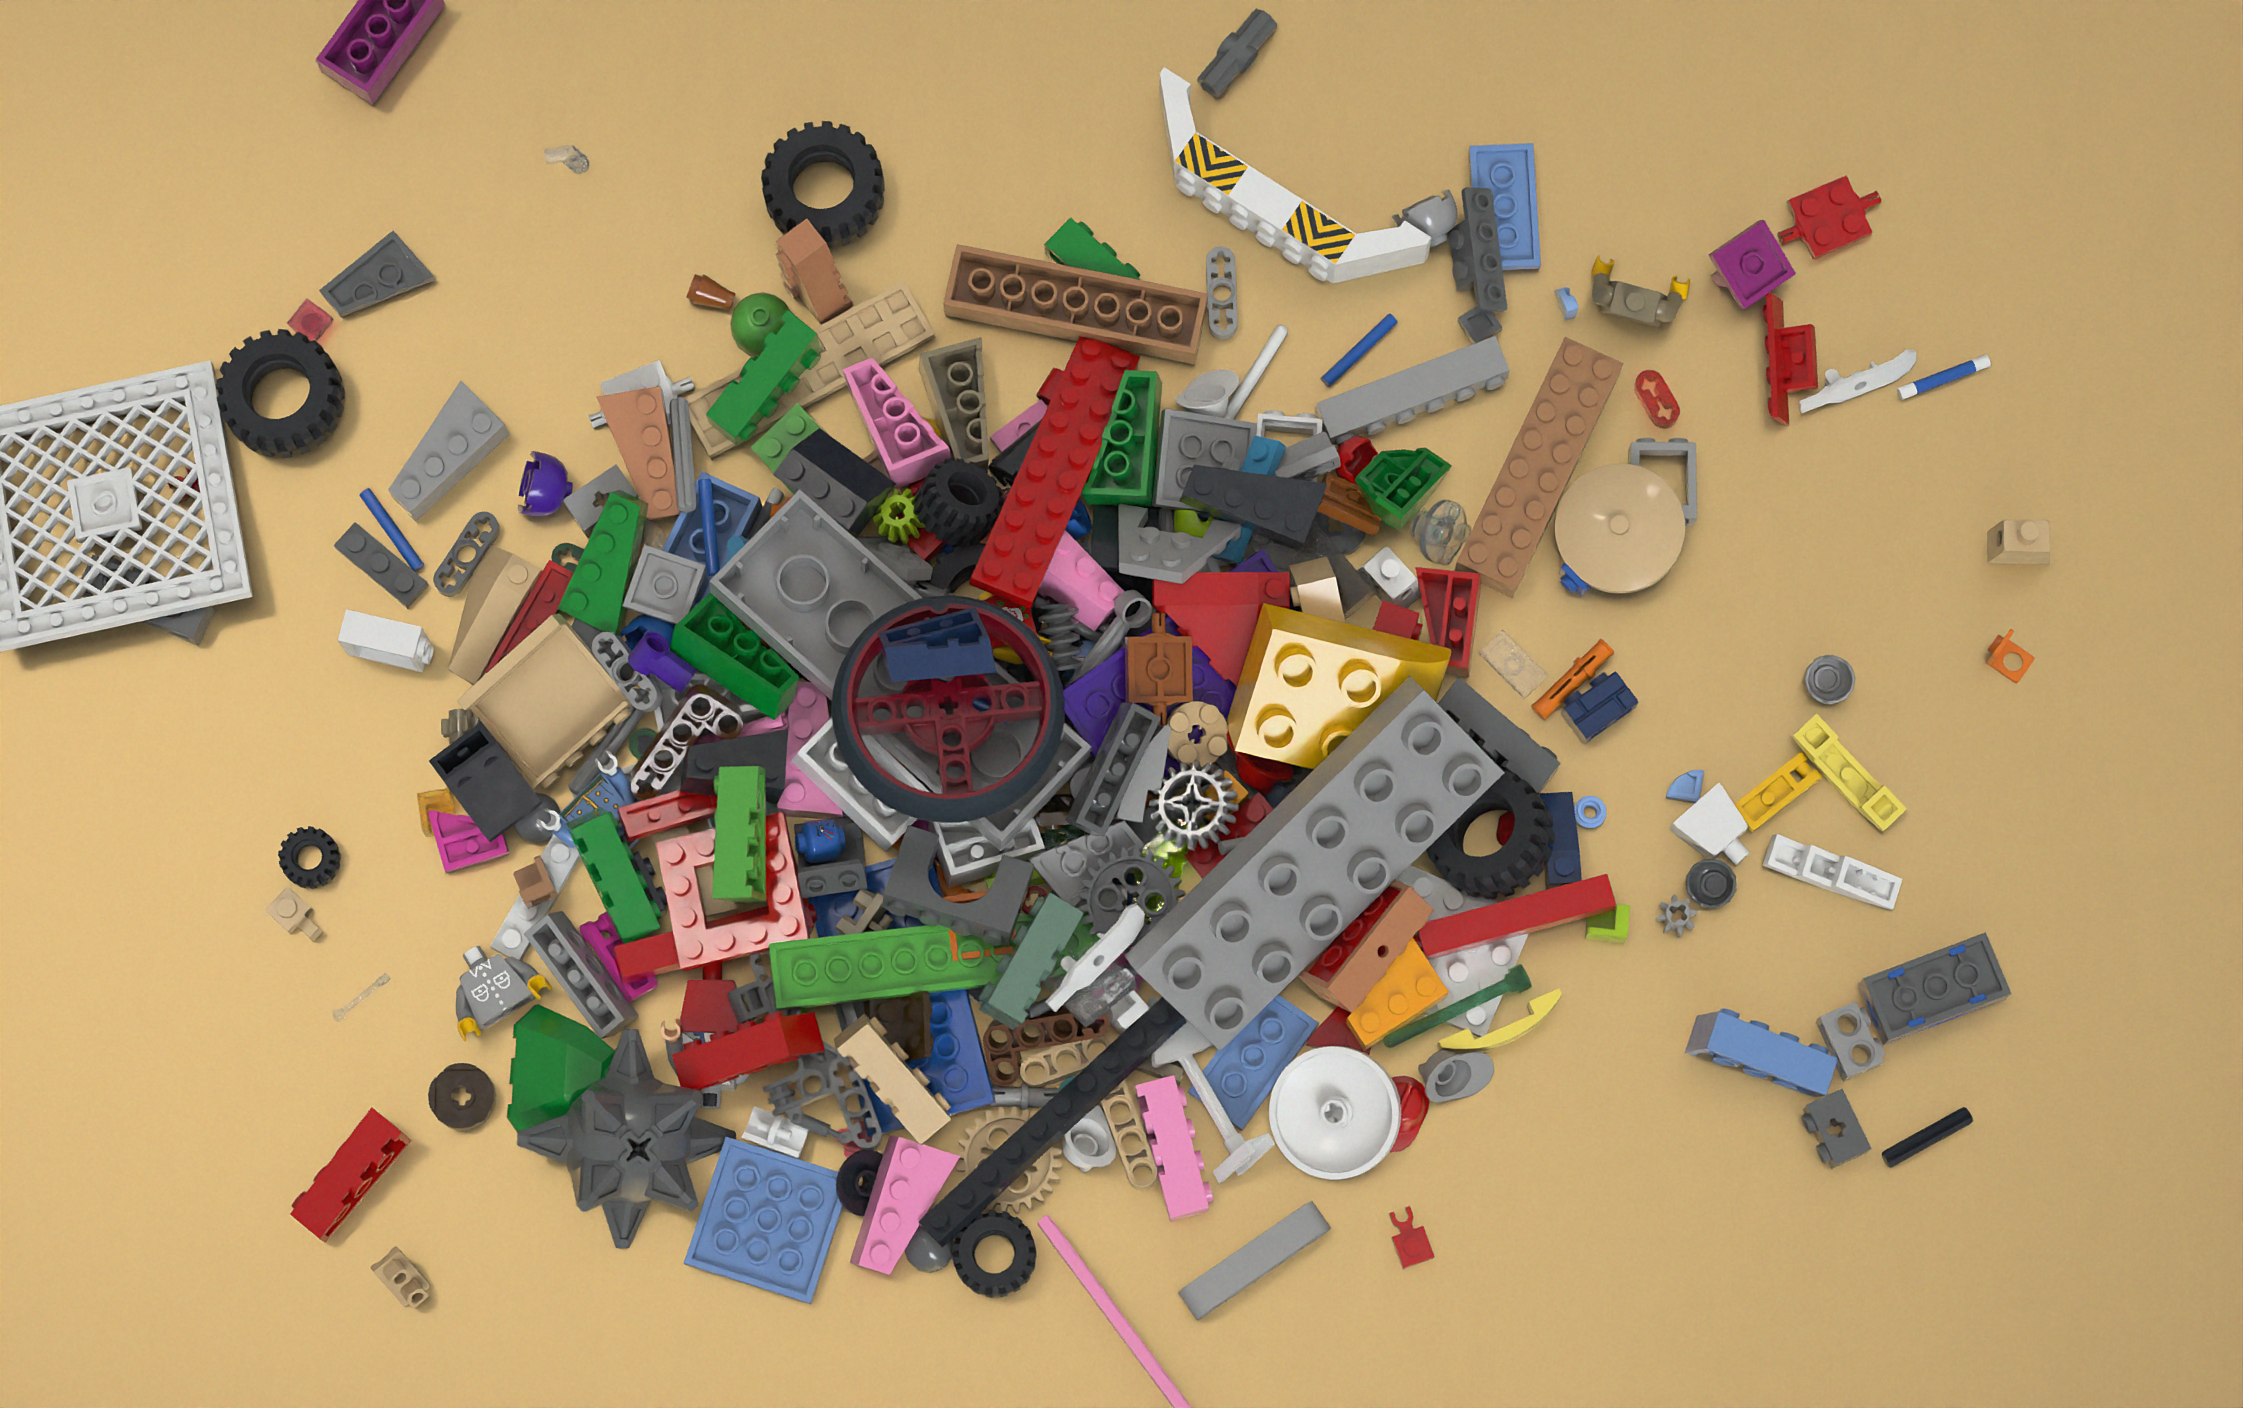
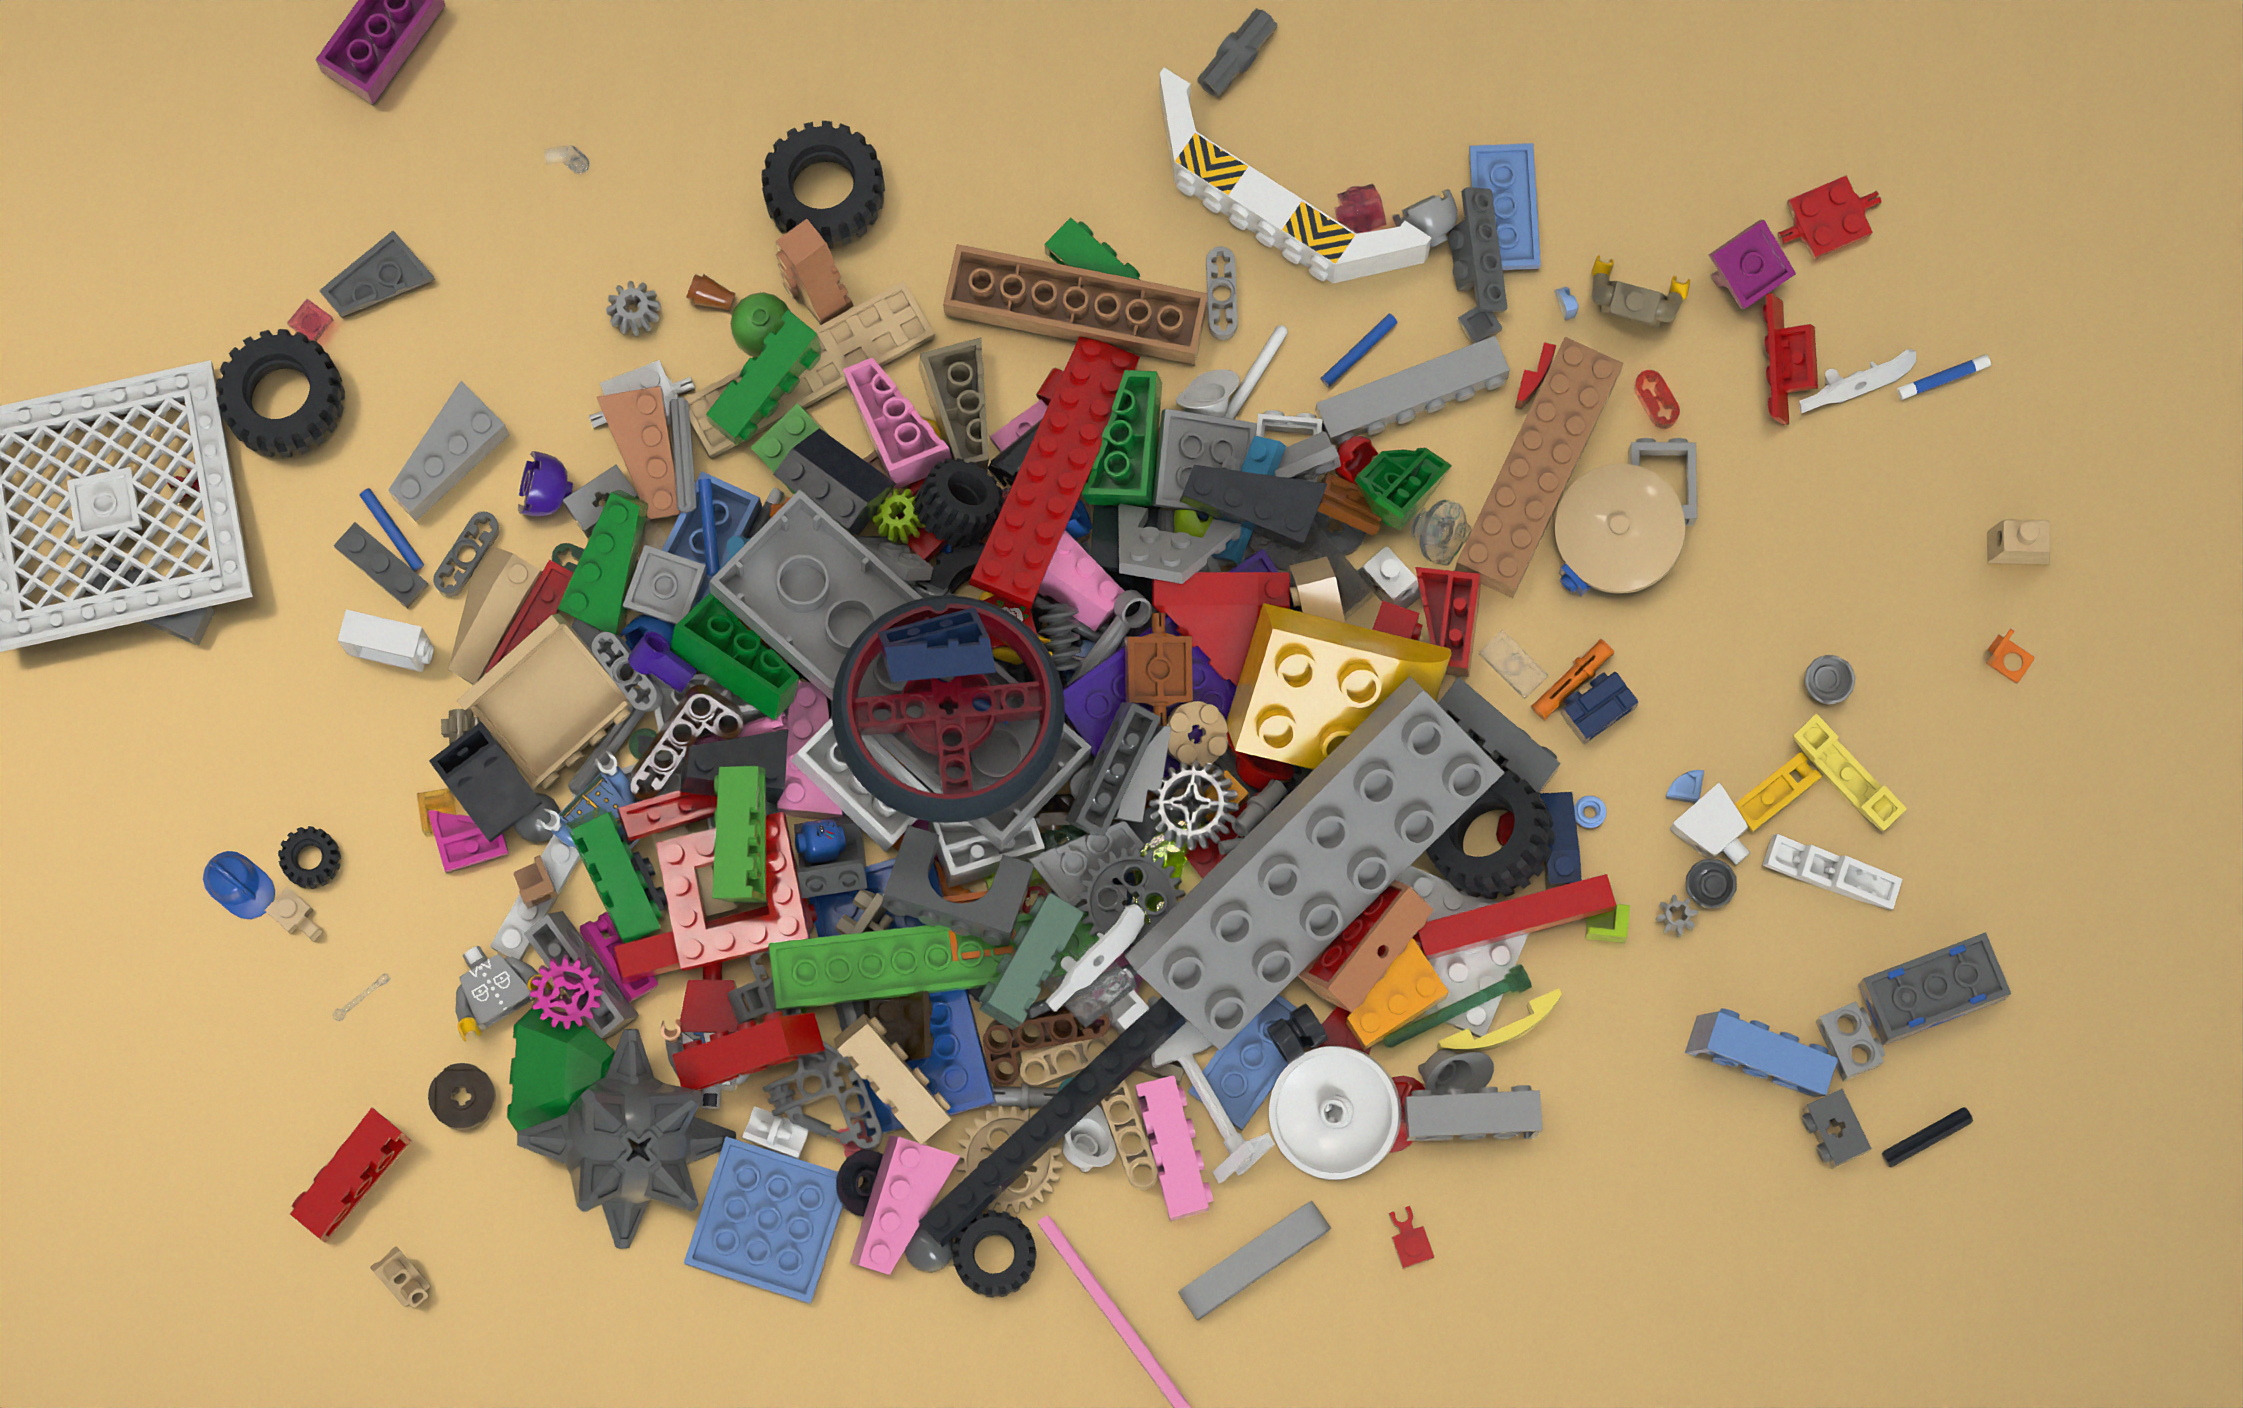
(238, 885): none -> blue piece
(553, 997): none -> dark pink gear
(639, 297): none -> light grey gear
(1259, 807): none -> light grey pin
(1297, 1033): none -> black wheel
(1360, 209): none -> clear pink brick
(1473, 1114): none -> light grey wedge
(1532, 380): none -> red slope

